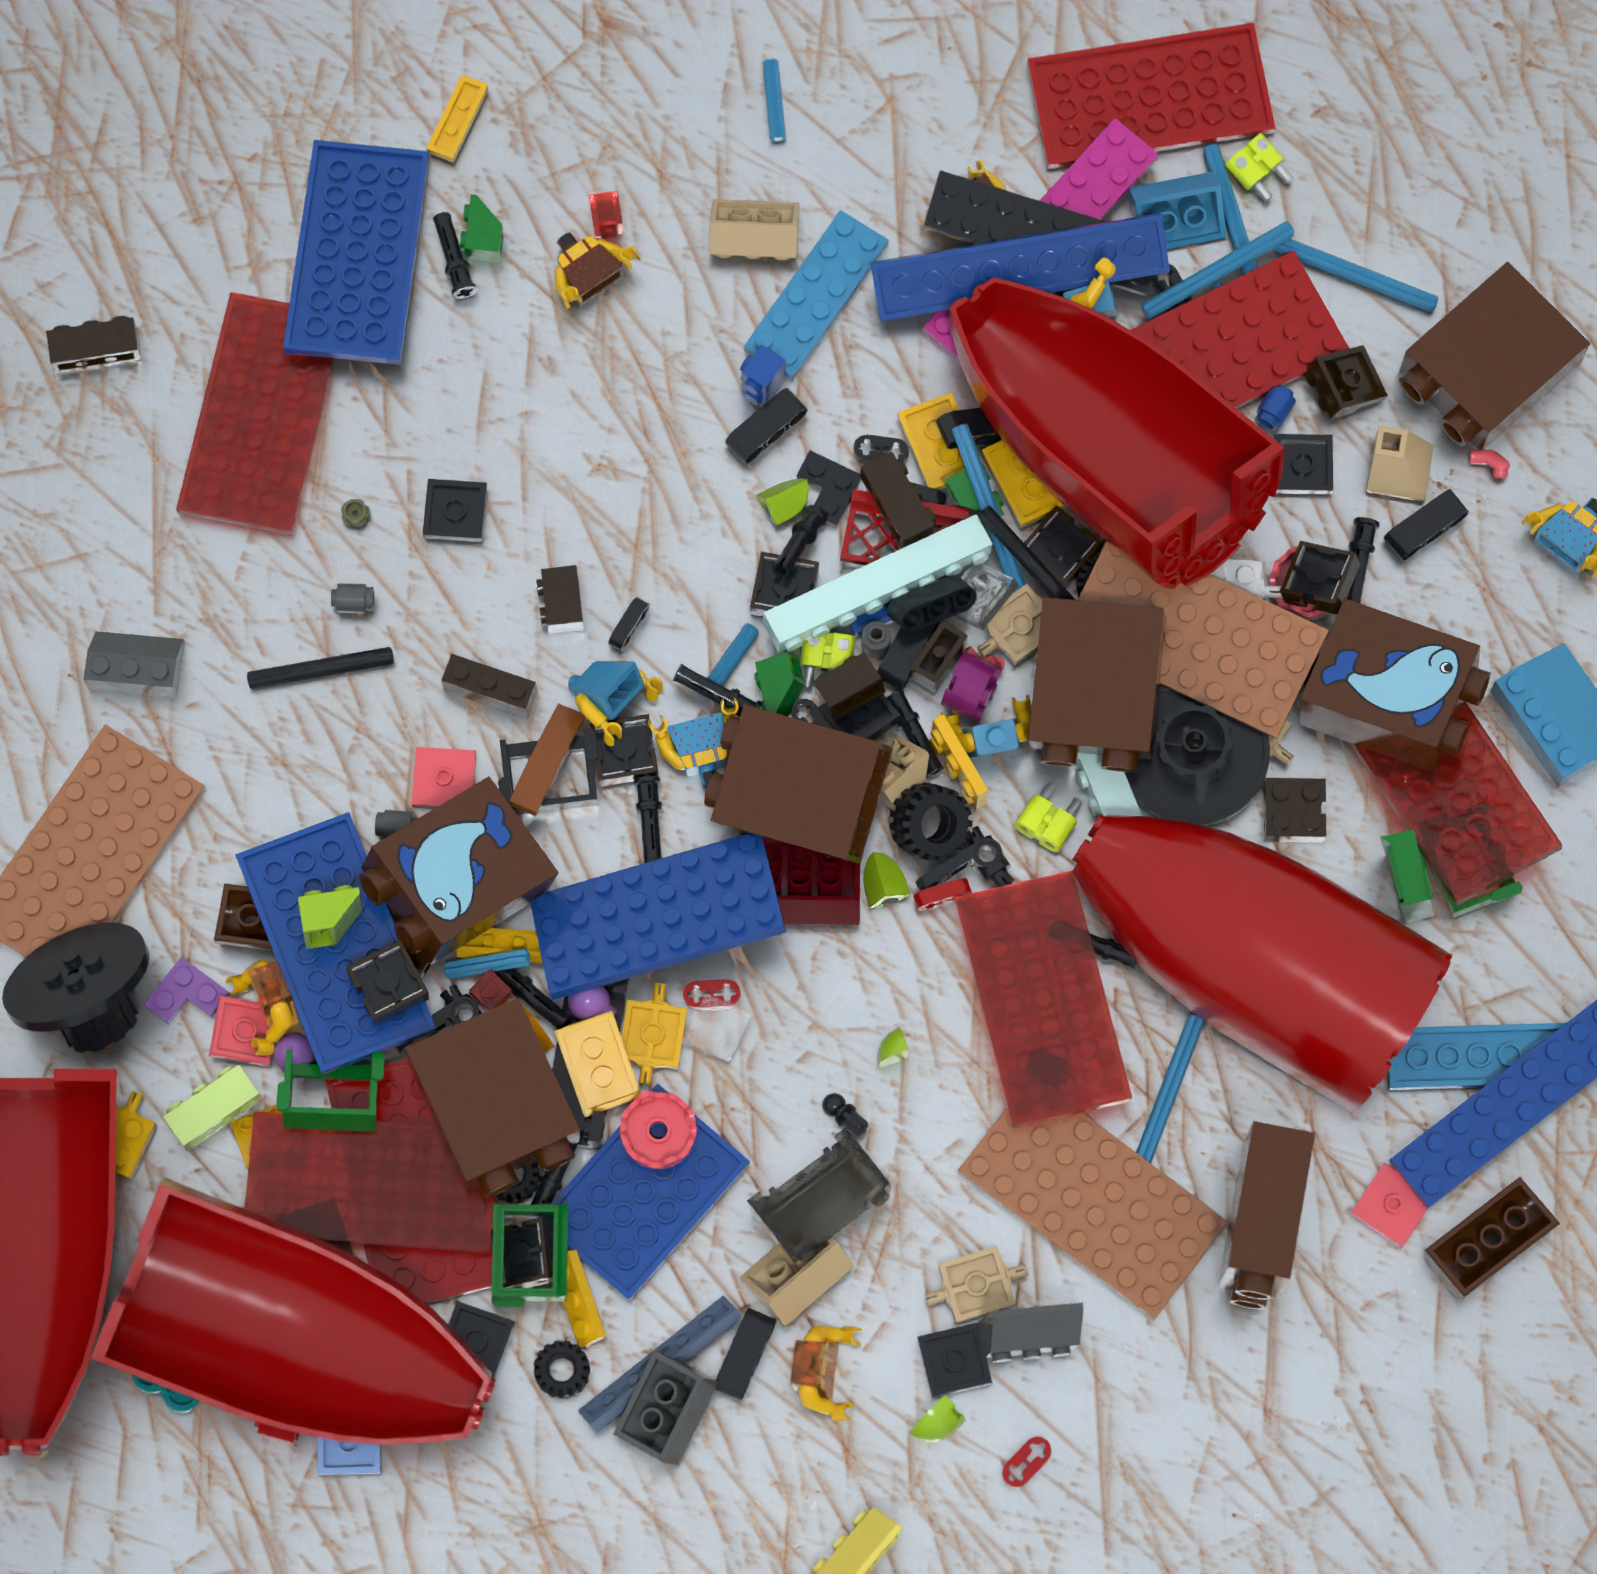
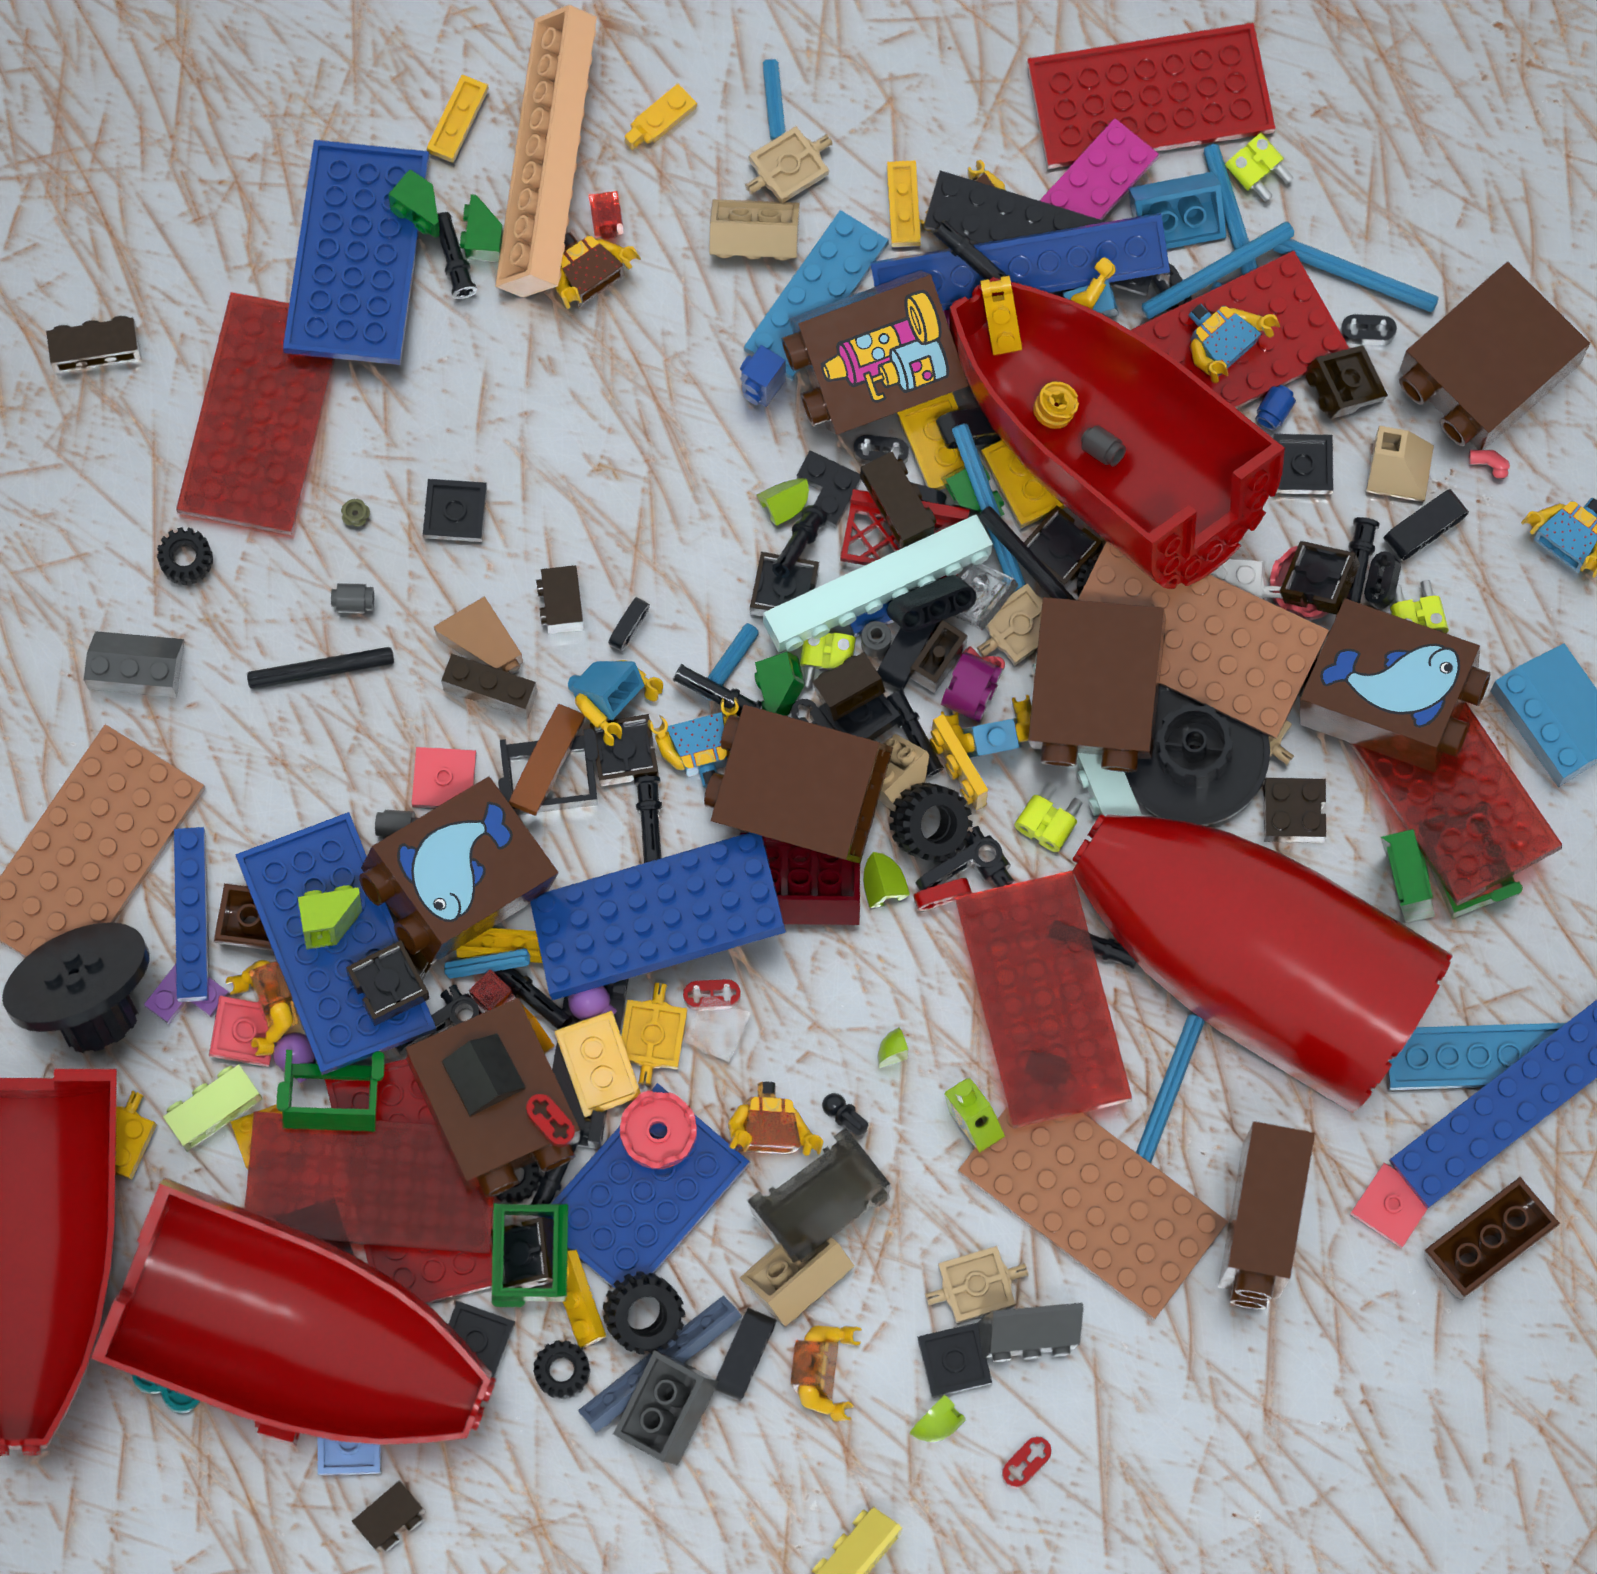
(174, 542): none -> black tyre
(191, 914): none -> blue plate
(389, 1517): none -> dark brown brick
(415, 201): none -> green slope
(480, 637): none -> medium nougat slope
(483, 1073): none -> pearl dark grey slope
(544, 1125): none -> red beam
(546, 152): none -> light nougat brick
(660, 117): none -> yellow hinge
(661, 1330): none -> black tyre
(766, 425): black beam -> none
(770, 1125): none -> torso
(789, 164): none -> tan plate
(874, 353): none -> reddish brown brick
(903, 203): none -> yellow plate
(965, 250): none -> black pin
(967, 1105): none -> lime torso
(1001, 316): none -> yellow plate
(1048, 413): none -> yellow wheel
(1103, 445): none -> dark grey brick
(1225, 337): none -> torso
(1371, 324): none -> black beam
(1380, 579): none -> black beam
(1426, 611): none -> neon yellow piece

